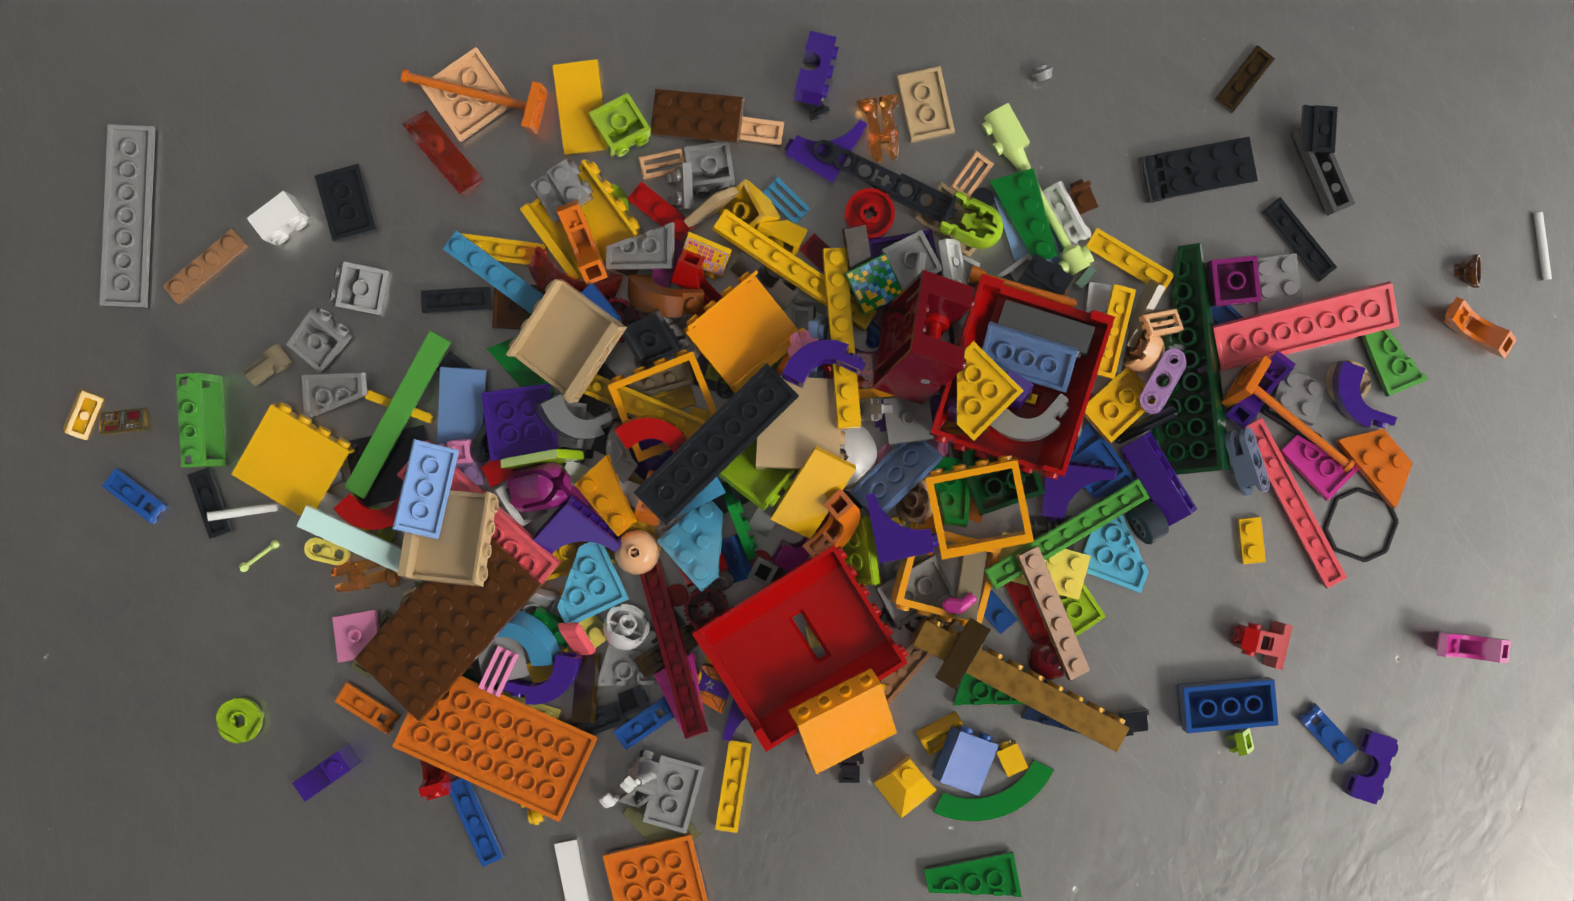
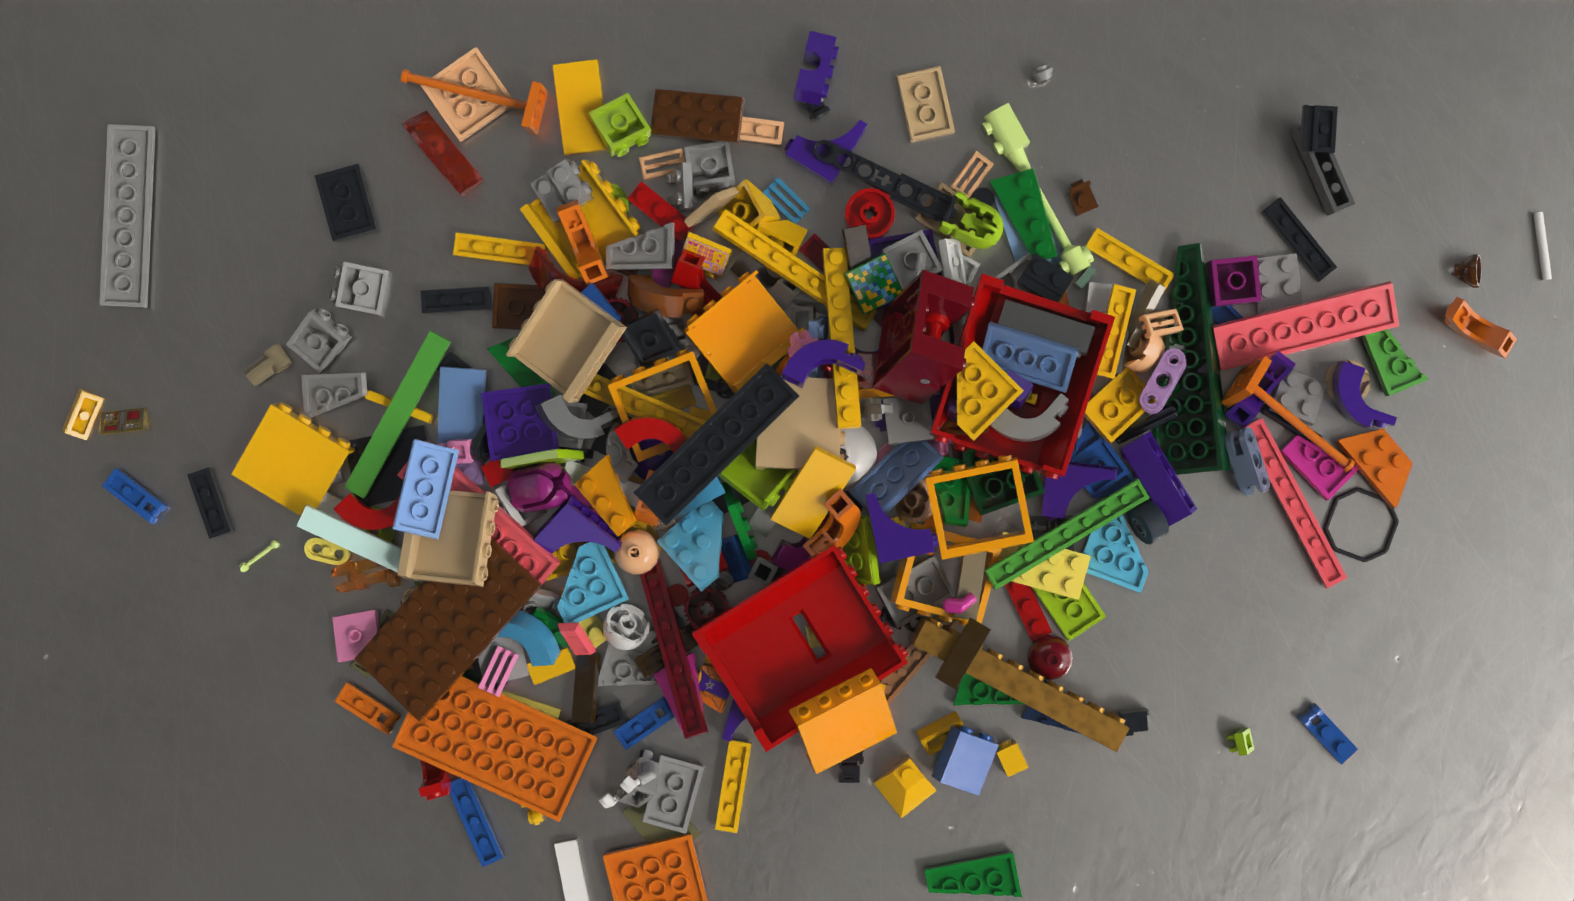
(201, 420): bright green window -> none
(205, 266): medium nougat plate -> none
(227, 725): lime plate -> none
(242, 511): white bar -> none
(279, 218): white brick -> none
(327, 772): dark purple arch -> none
(493, 271): dark azure plate -> none
(563, 675): dark purple arch -> none
(634, 700): black panel -> none
(873, 335): blue arm -> none
(890, 132): clear orange piece -> none
(977, 271): orange piece -> none
(997, 804): green tile -> none
(998, 613): blue plate -> none
(1052, 613): medium nougat plate -> none
(1066, 212): white plate -> none
(1209, 169): black hinge -> none
(1228, 705): blue brick -> none
(1244, 79): dark brown tile -> none
(1250, 639): red tile -> none
(1251, 540): yellow plate -> none
(1370, 784): dark purple arch -> none
(1473, 647): dark pink arch -> none

